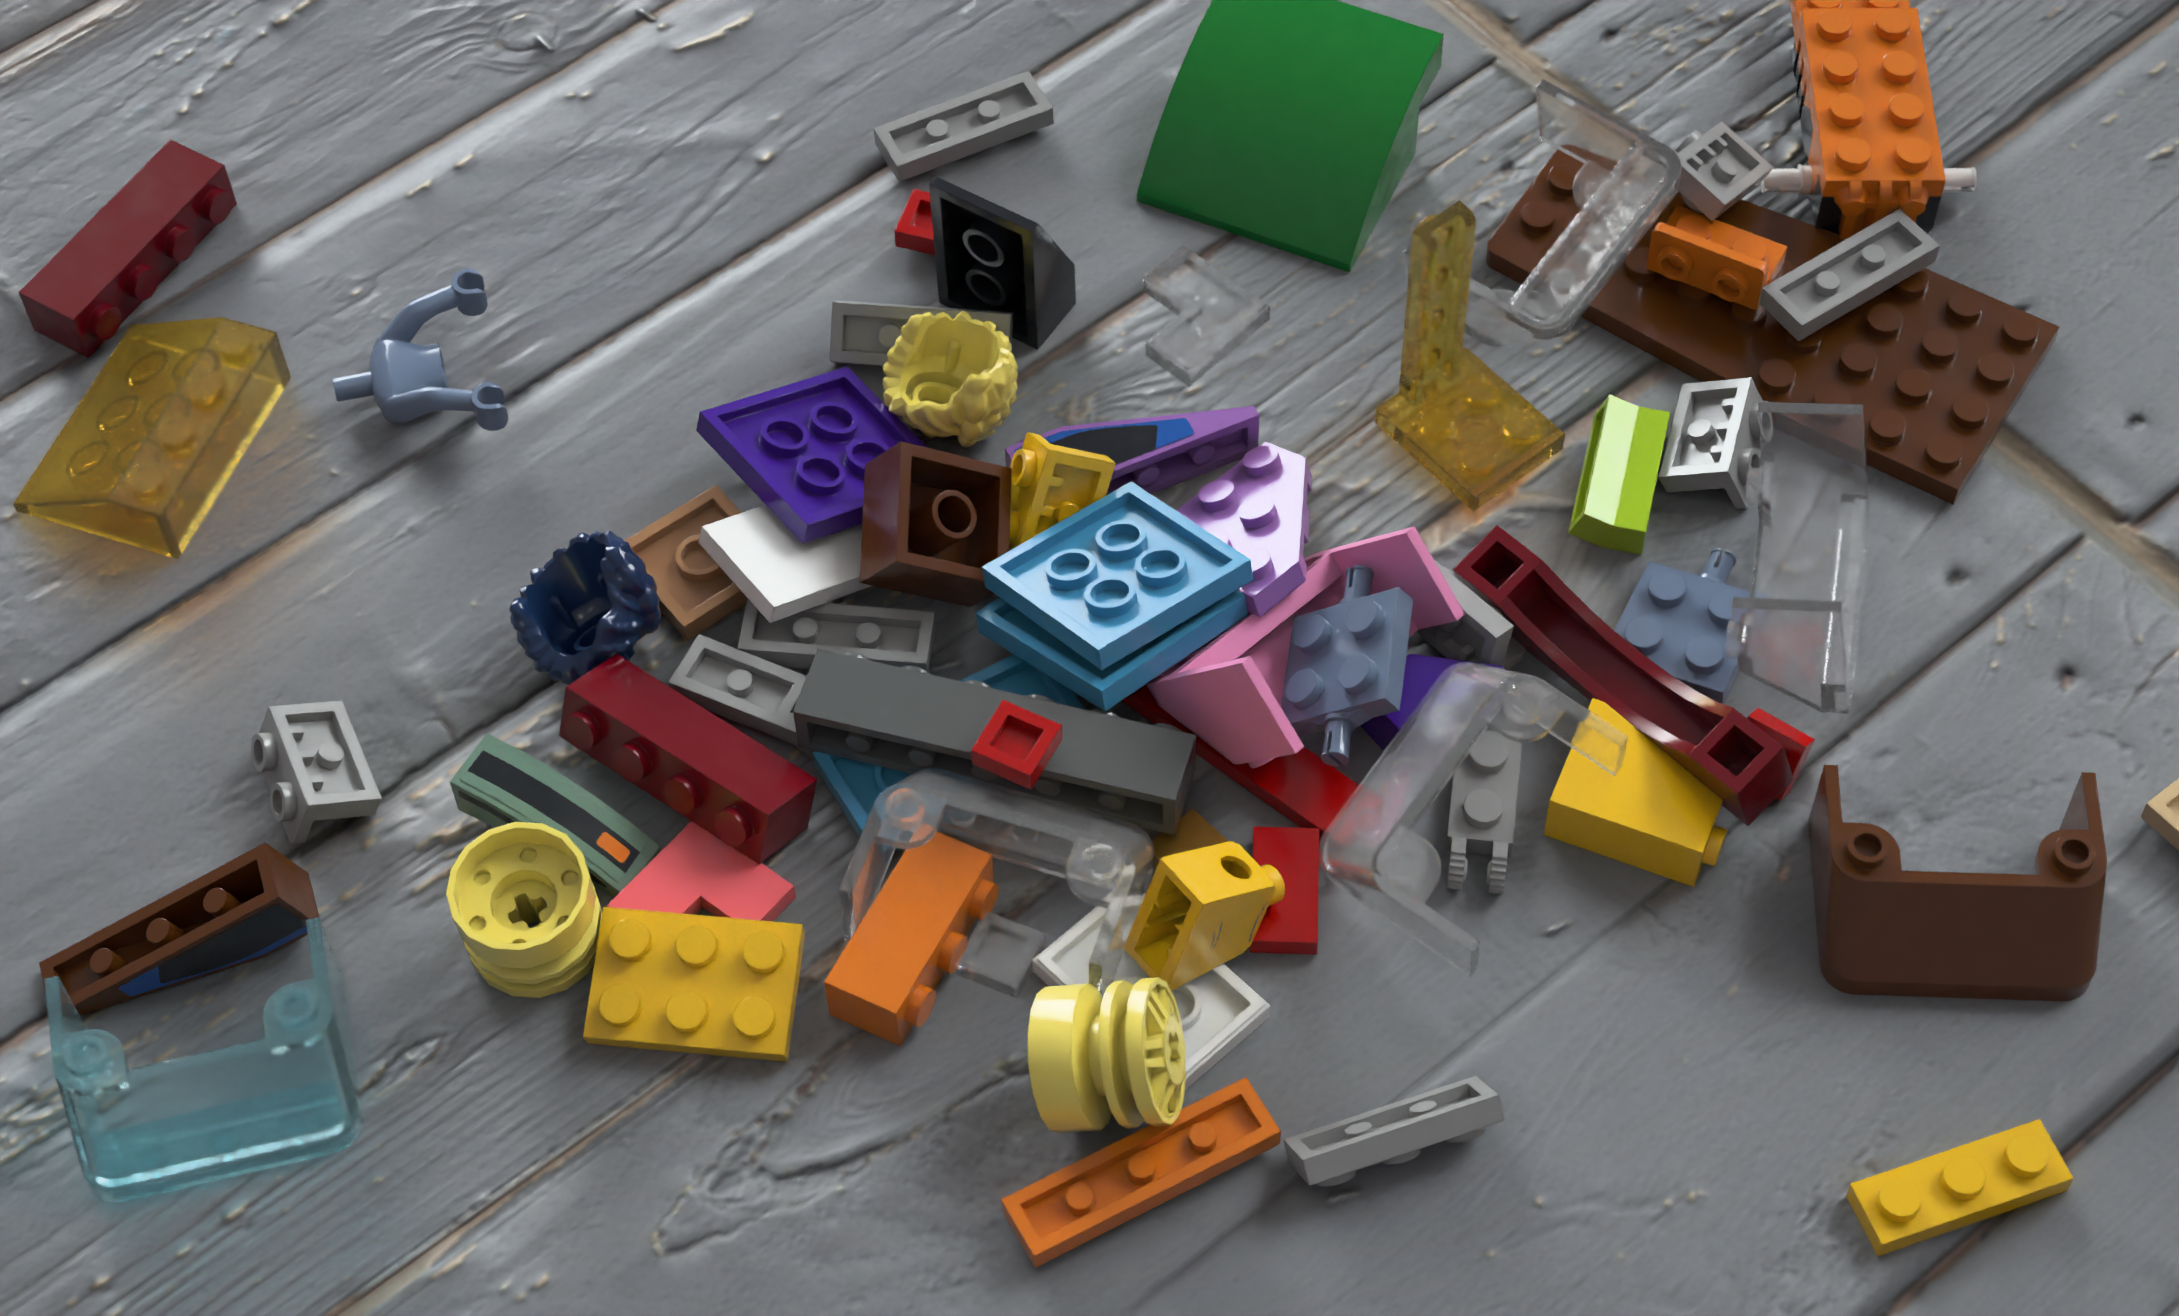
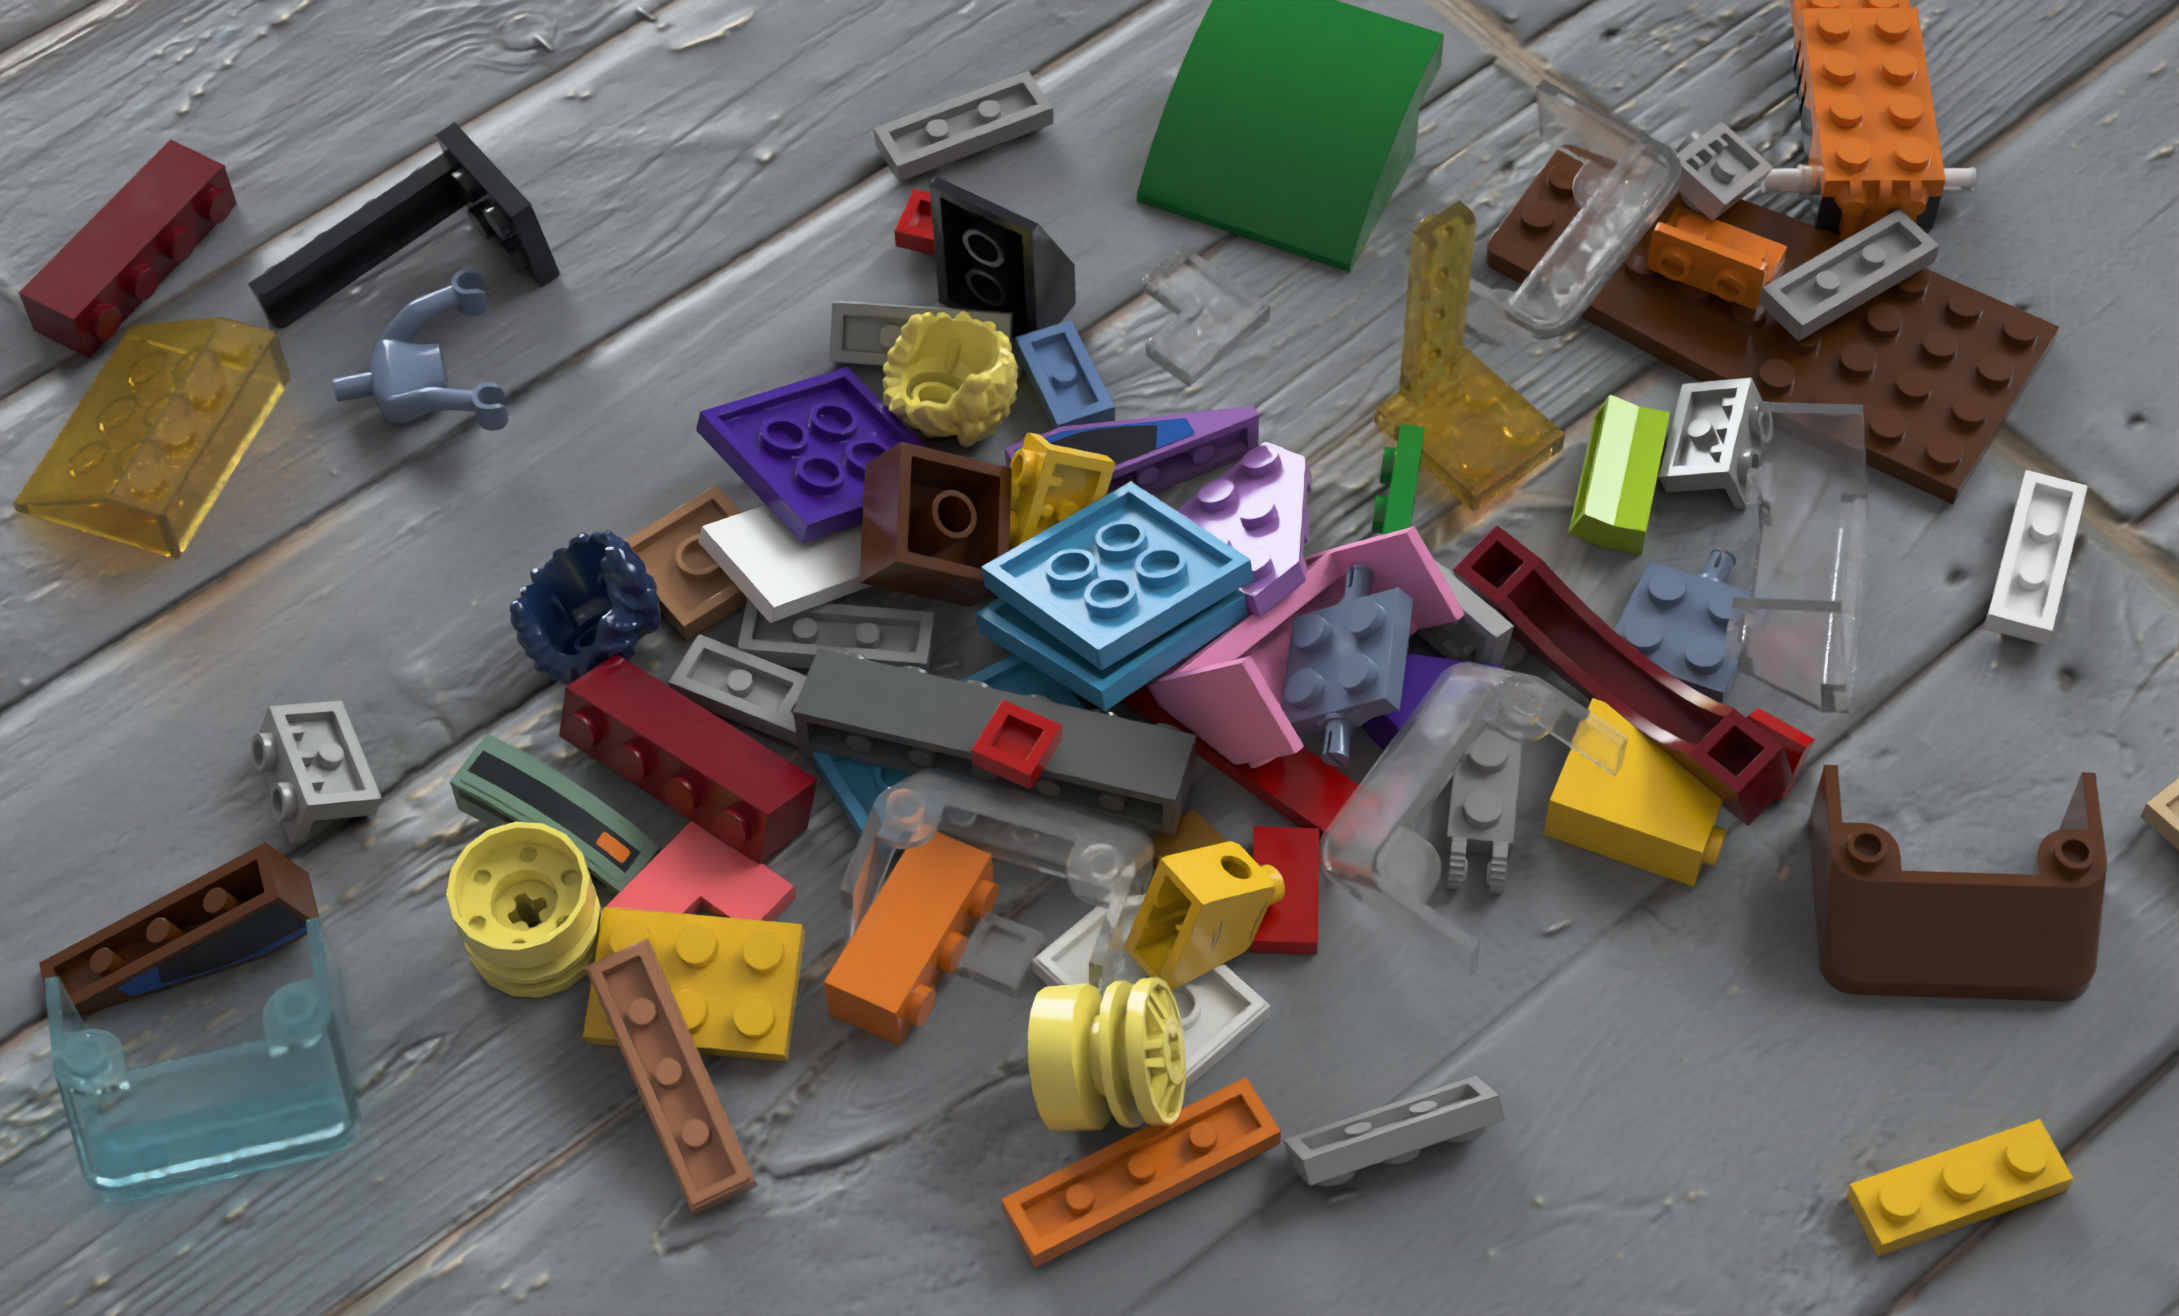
(401, 215): none -> black bracket
(671, 1077): none -> nougat tile
(1064, 376): none -> medium blue plate
(1401, 472): none -> green plate
(2036, 557): none -> white plate

